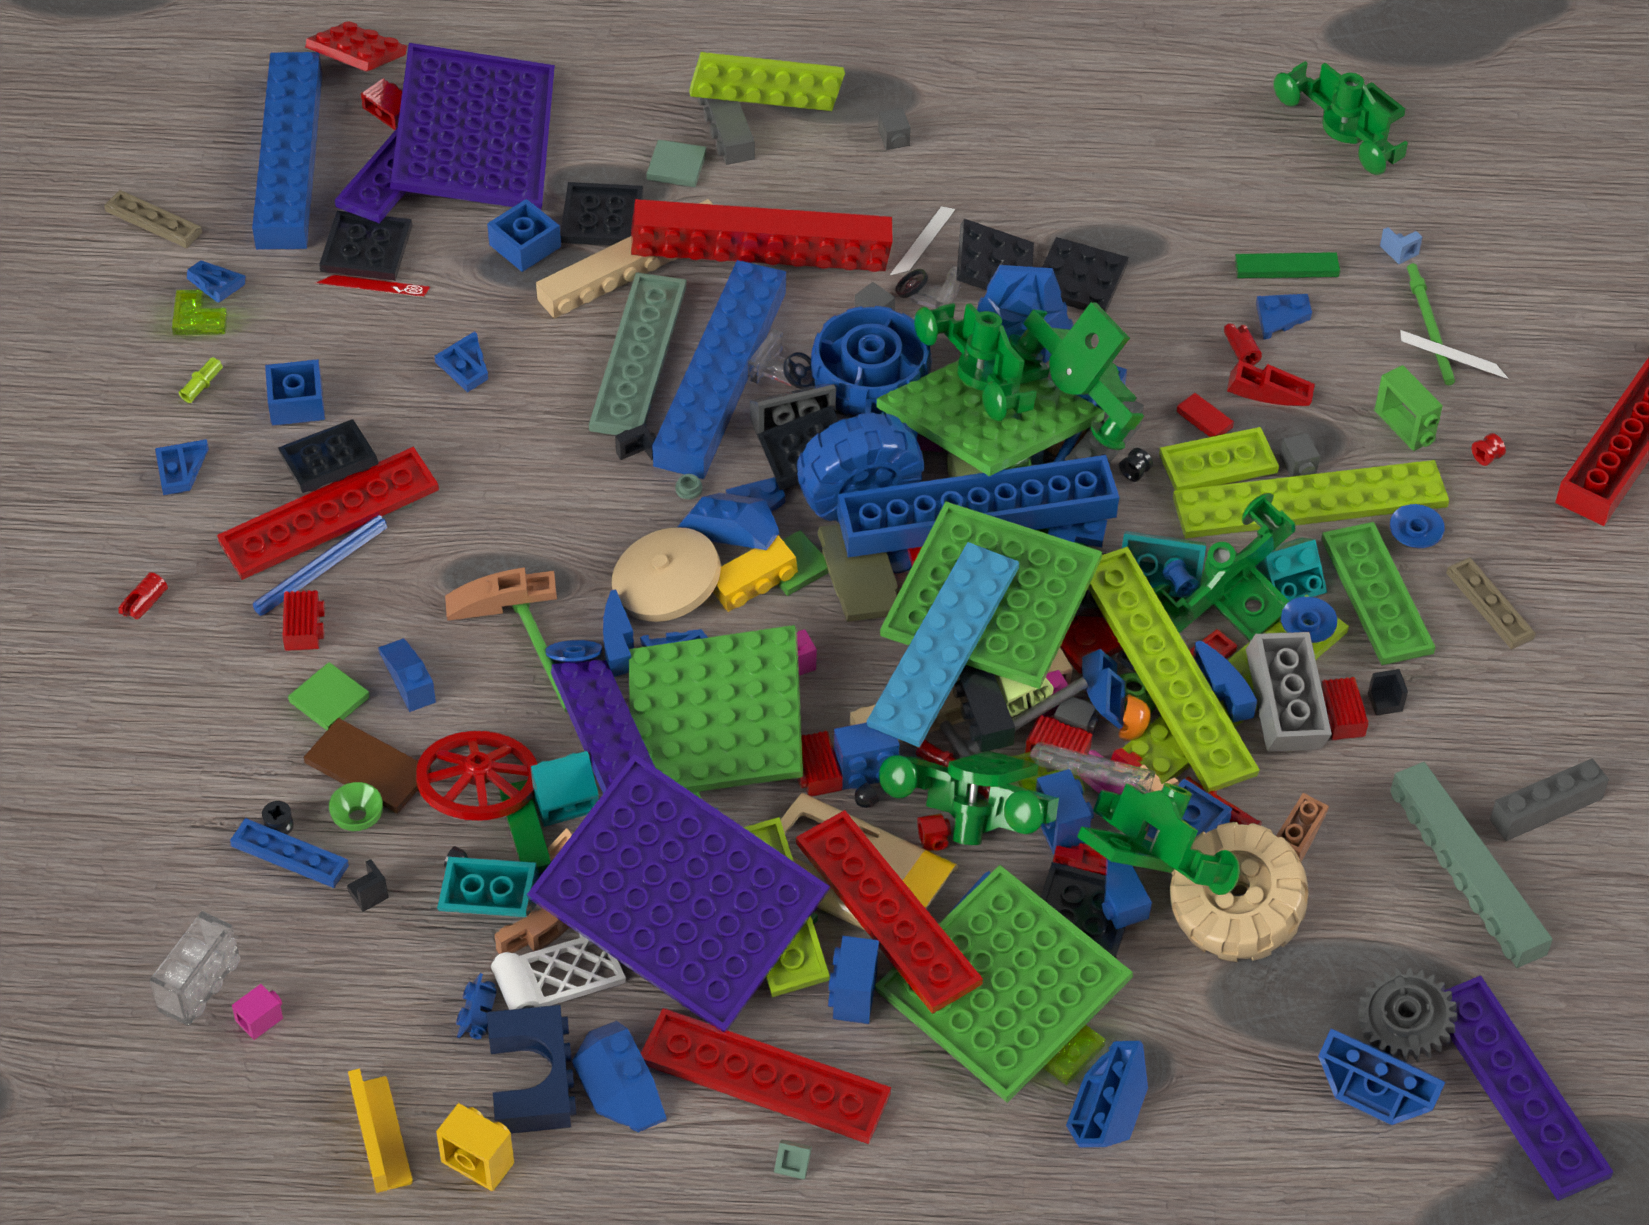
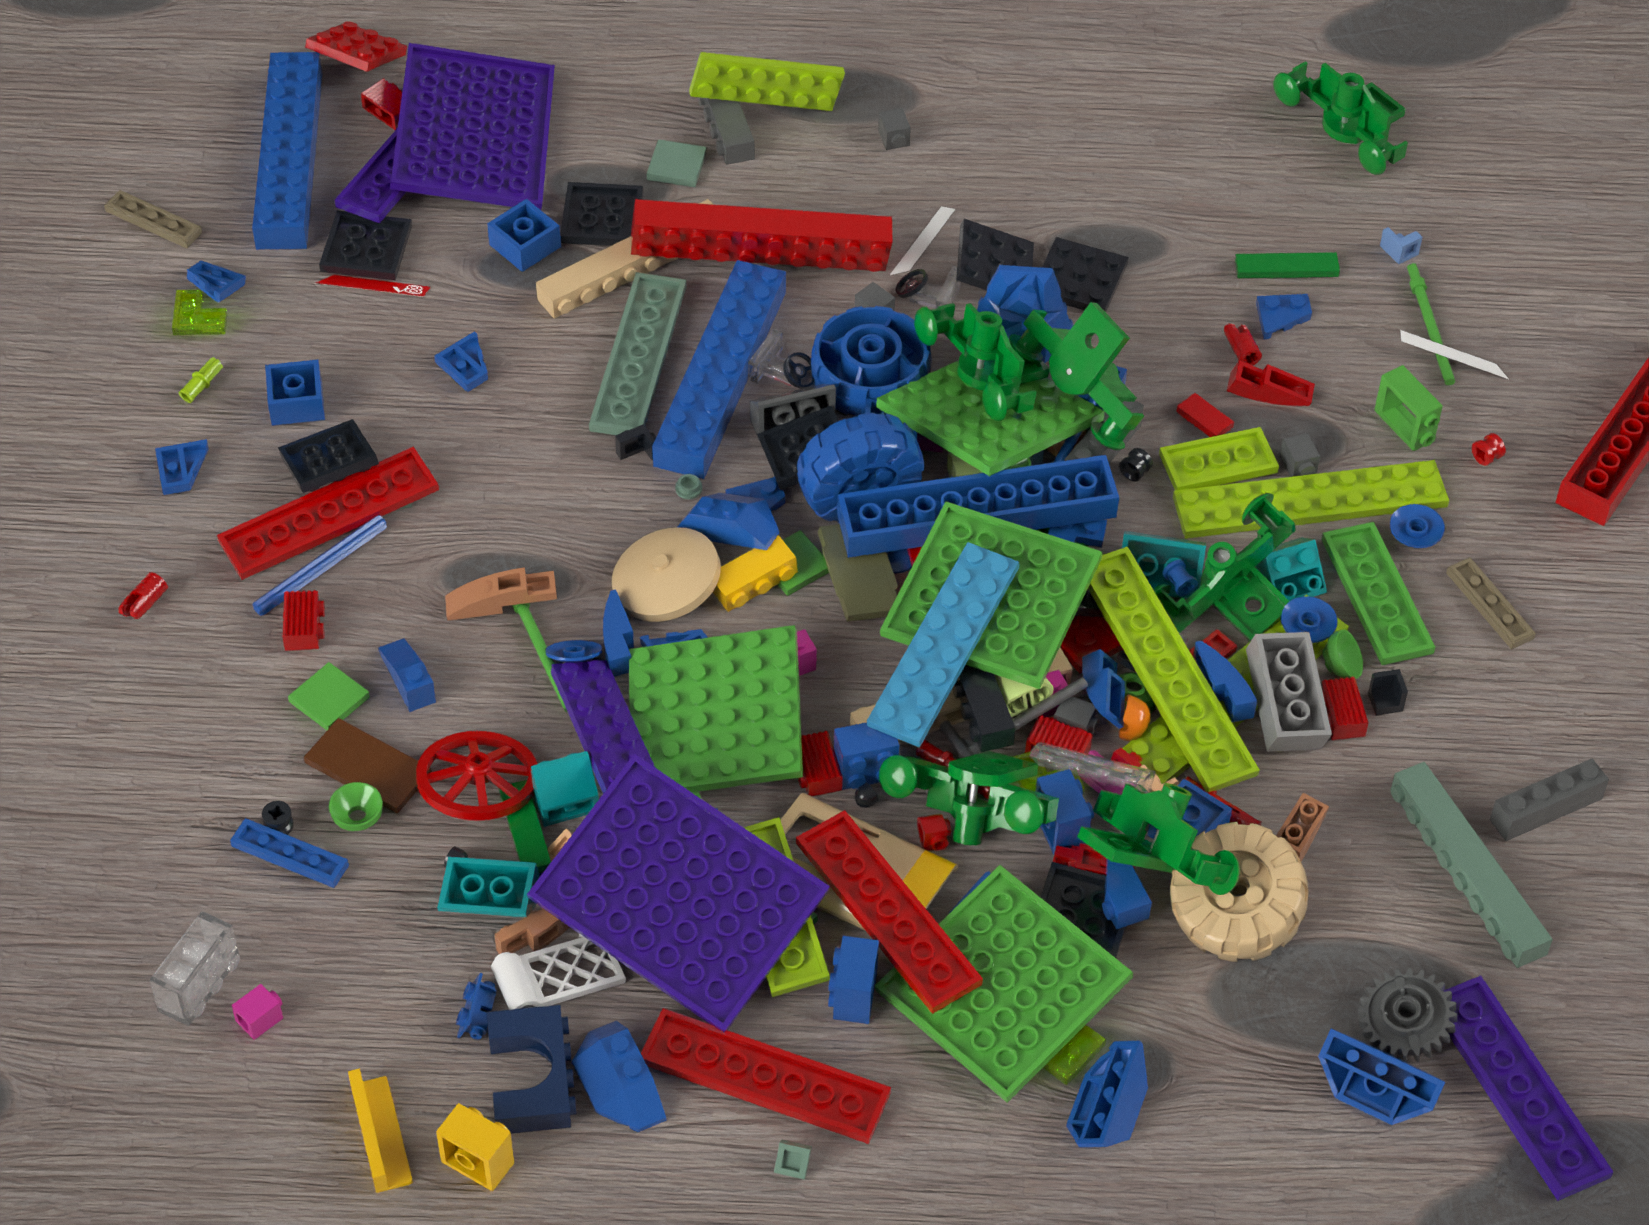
(370, 888): black panel -> none
(1343, 655): none -> bright green piece

